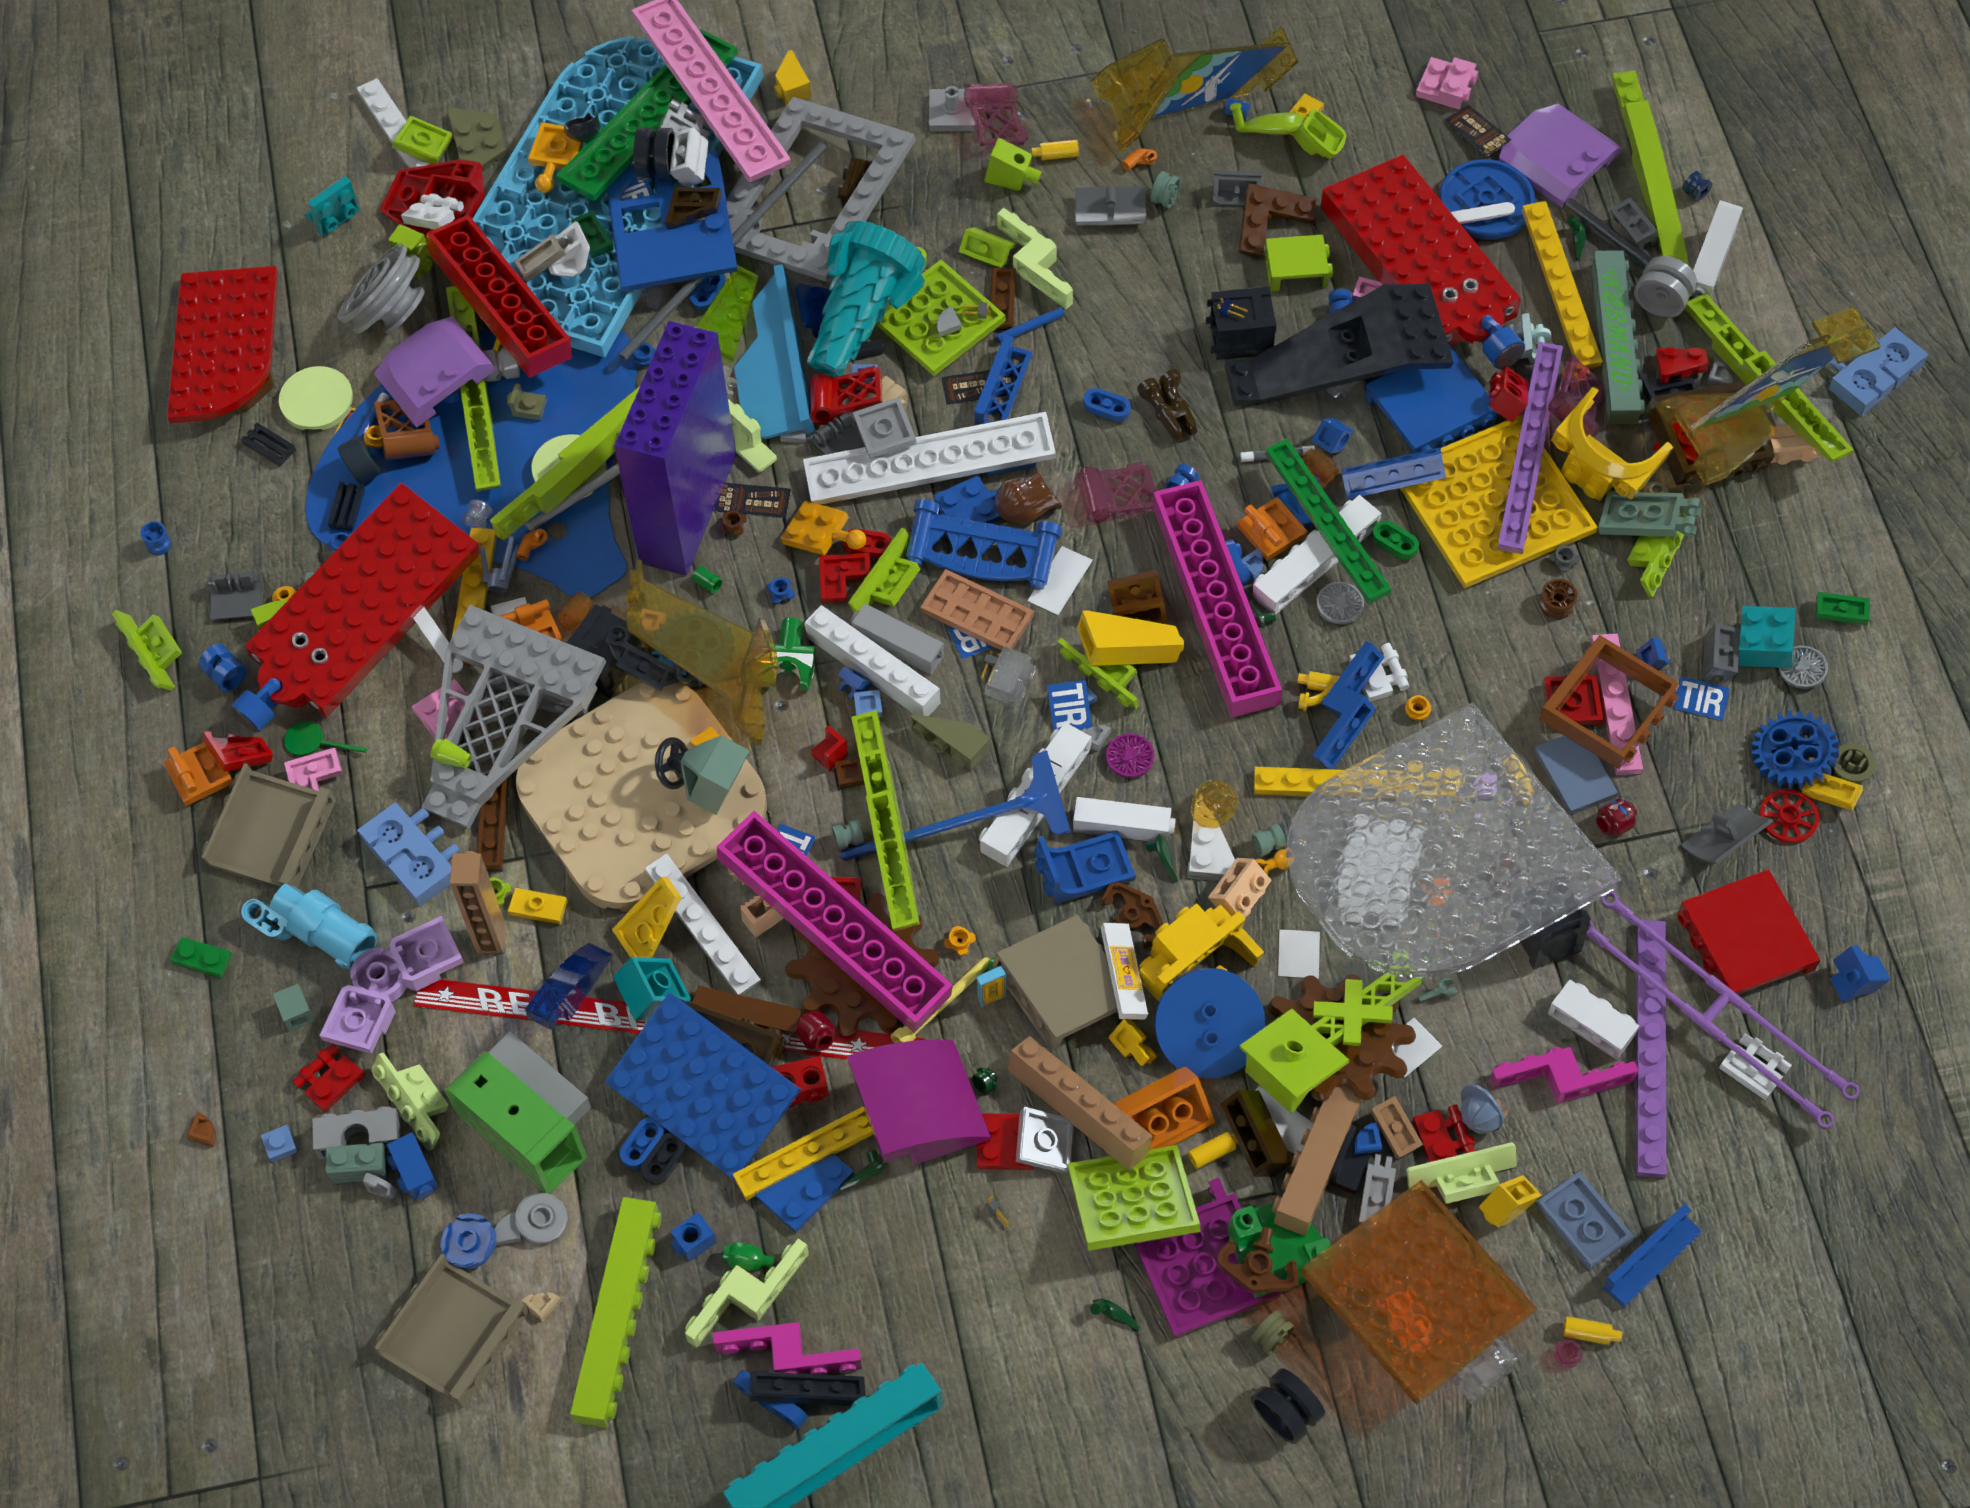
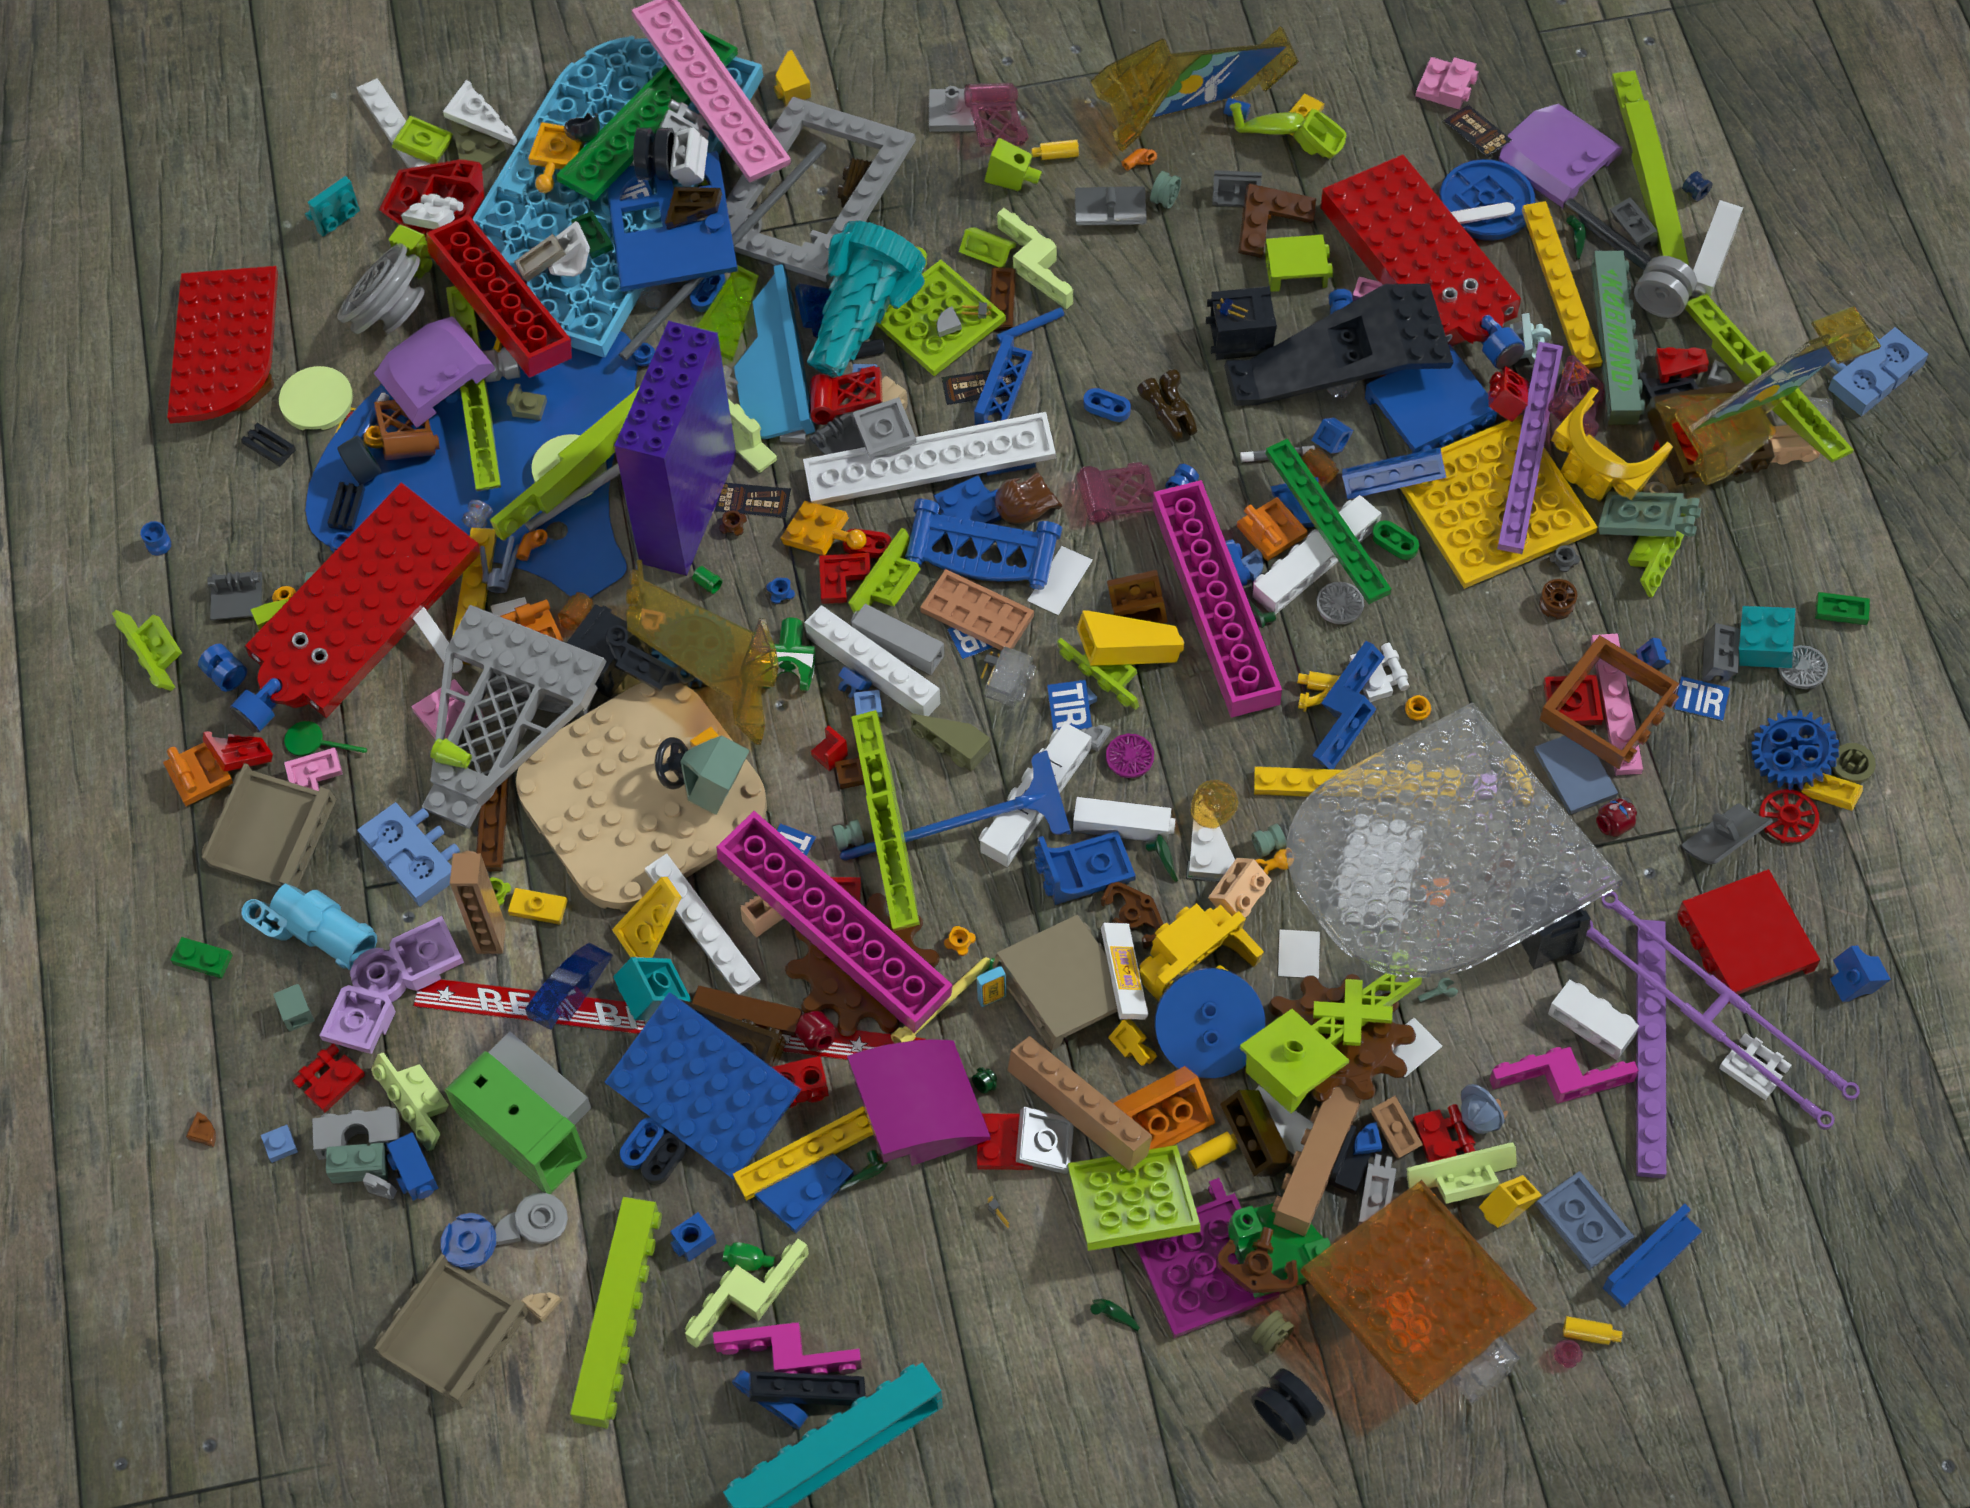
(472, 111): none -> white wing

